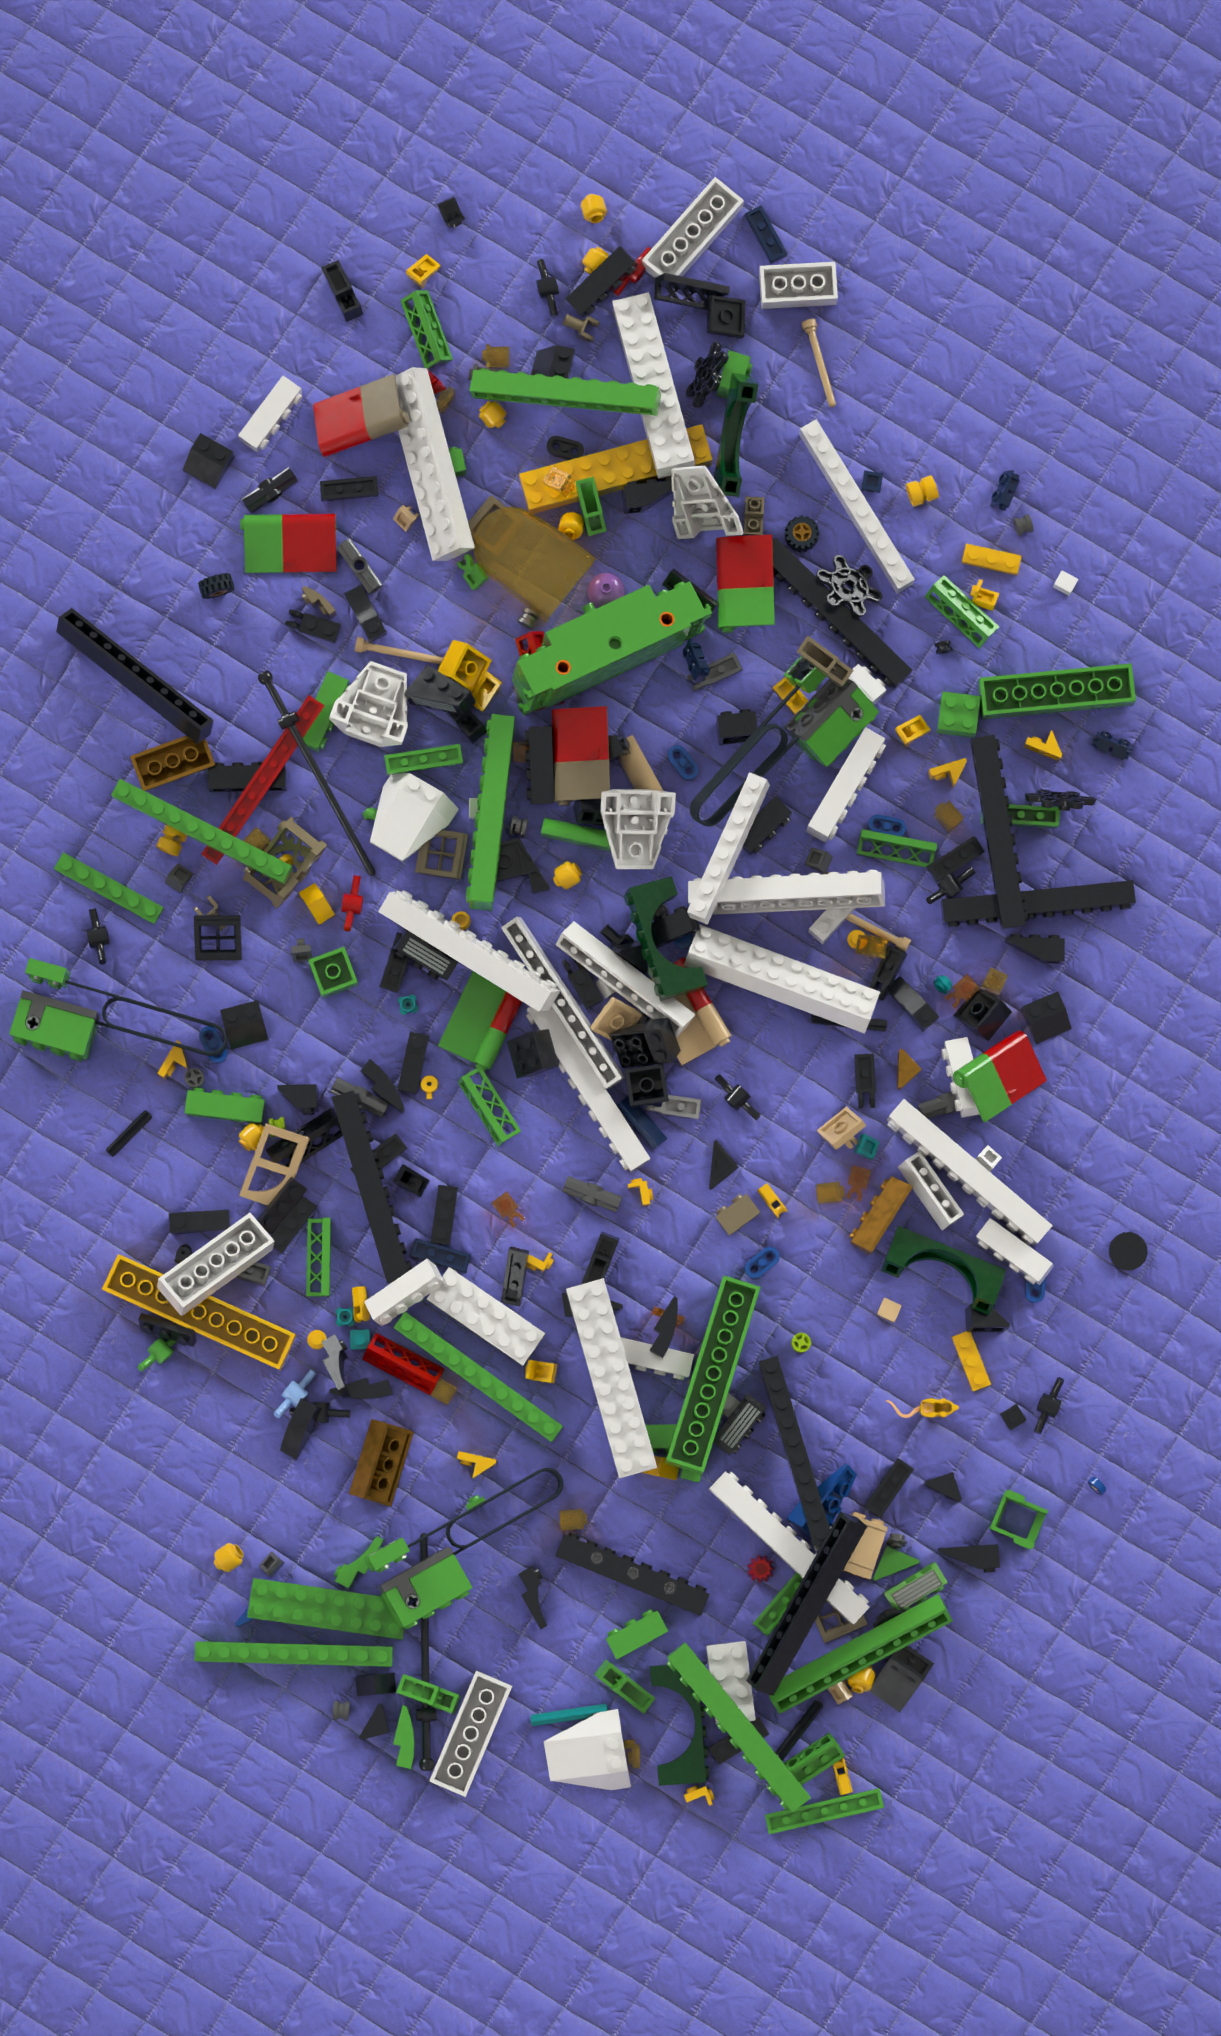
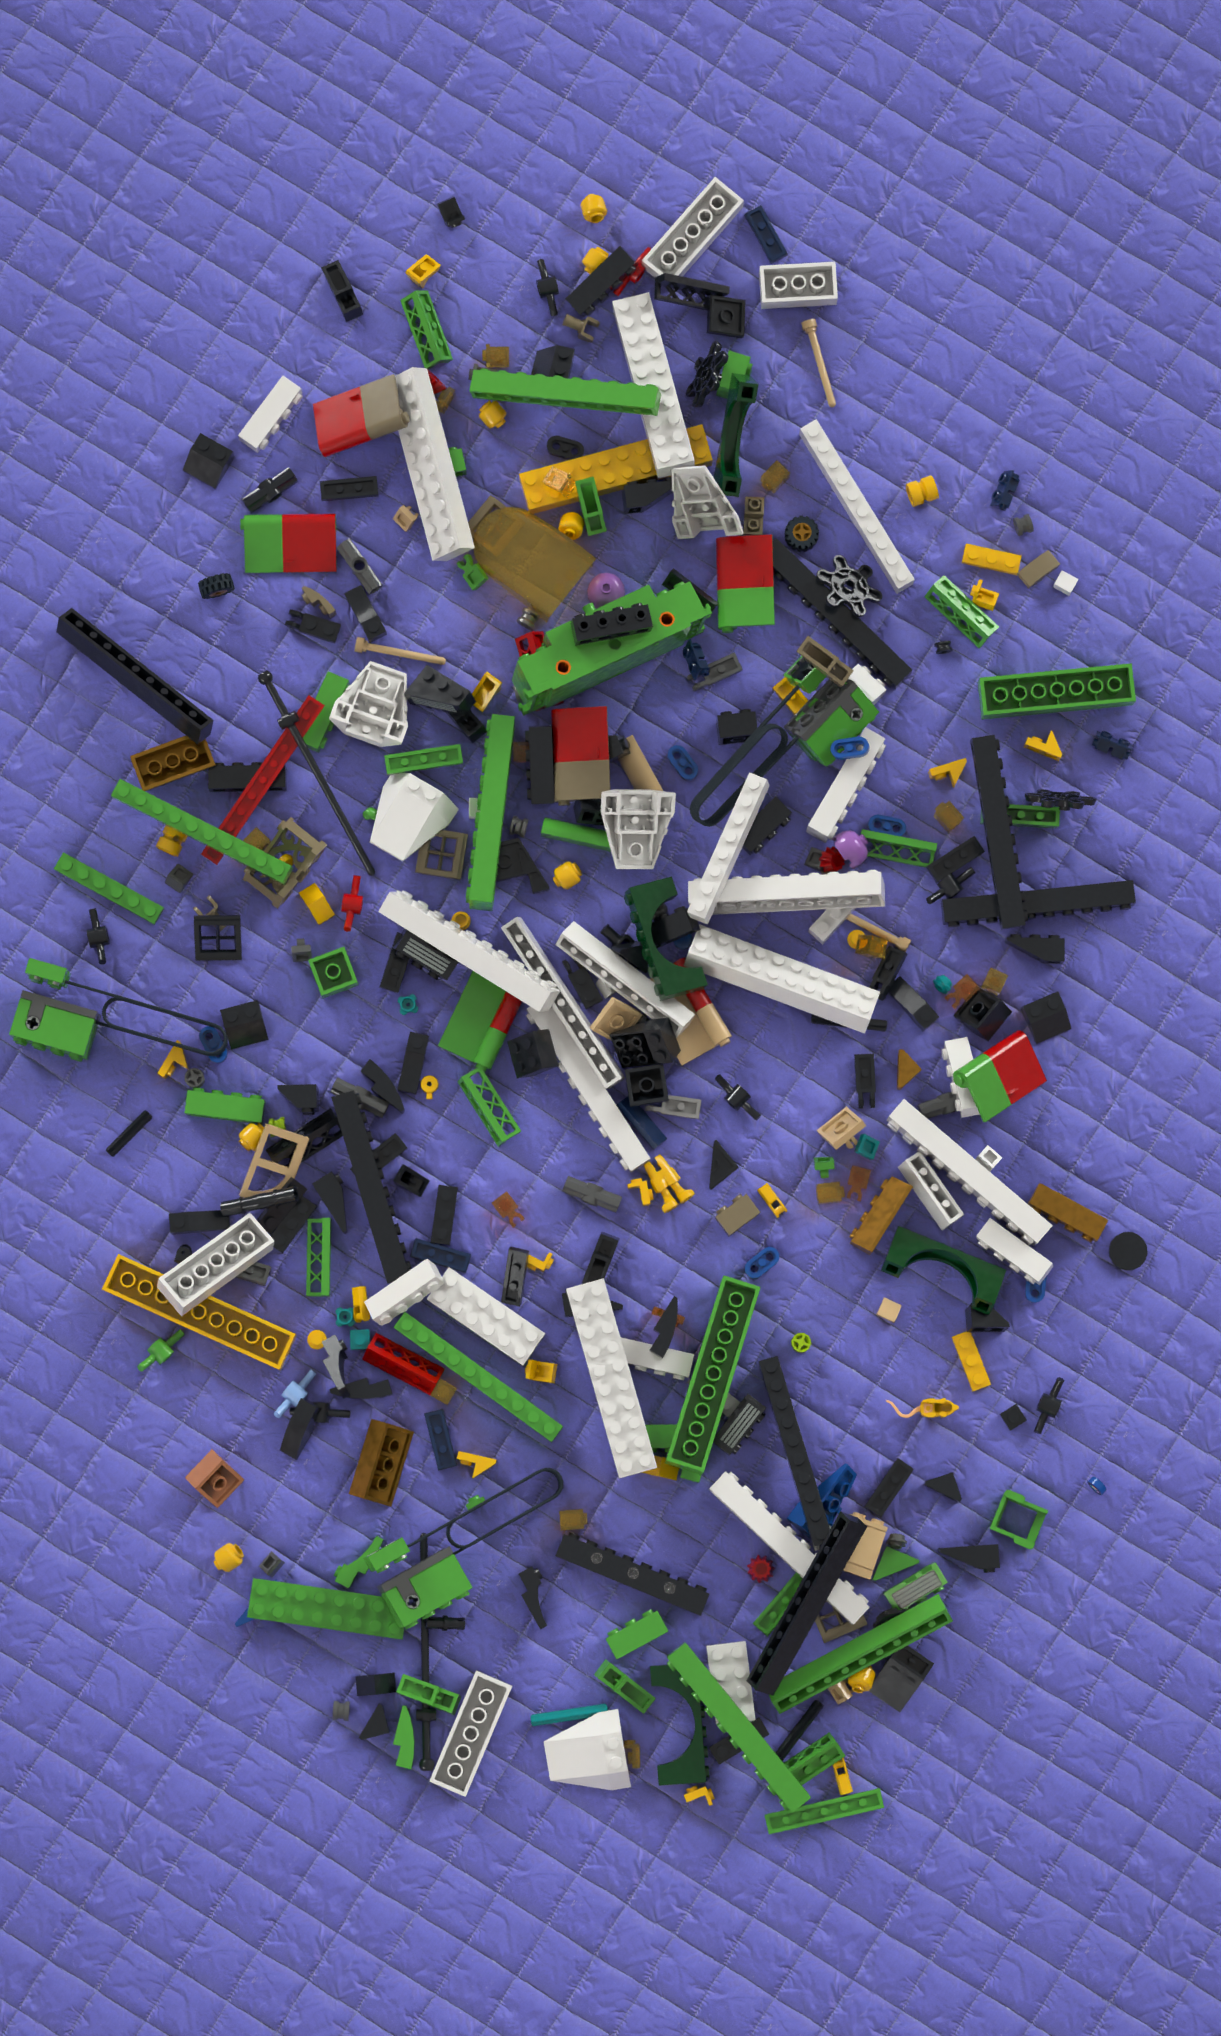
(167, 1330): black plate -> none
(214, 1478): none -> nougat slope
(259, 1201): none -> black piece
(293, 1653): bright green brick -> none
(332, 1194): none -> black slope
(440, 1439): none -> dark blue tile
(444, 1623): none -> black pin
(464, 665): yellow slope -> none
(611, 624): none -> black brick
(667, 1177): none -> yellow piece
(774, 477): none -> clear yellow brick
(823, 1165): none -> bright green tile
(831, 860): none -> red piece
(850, 748): none -> blue plate
(852, 847): none -> medium lavender cylinder
(872, 481): dark blue plate -> none
(912, 730): yellow slope -> none
(958, 714): bright green brick -> none
(1038, 568): none -> dark tan slope
(1067, 1212): none -> pearl gold brick

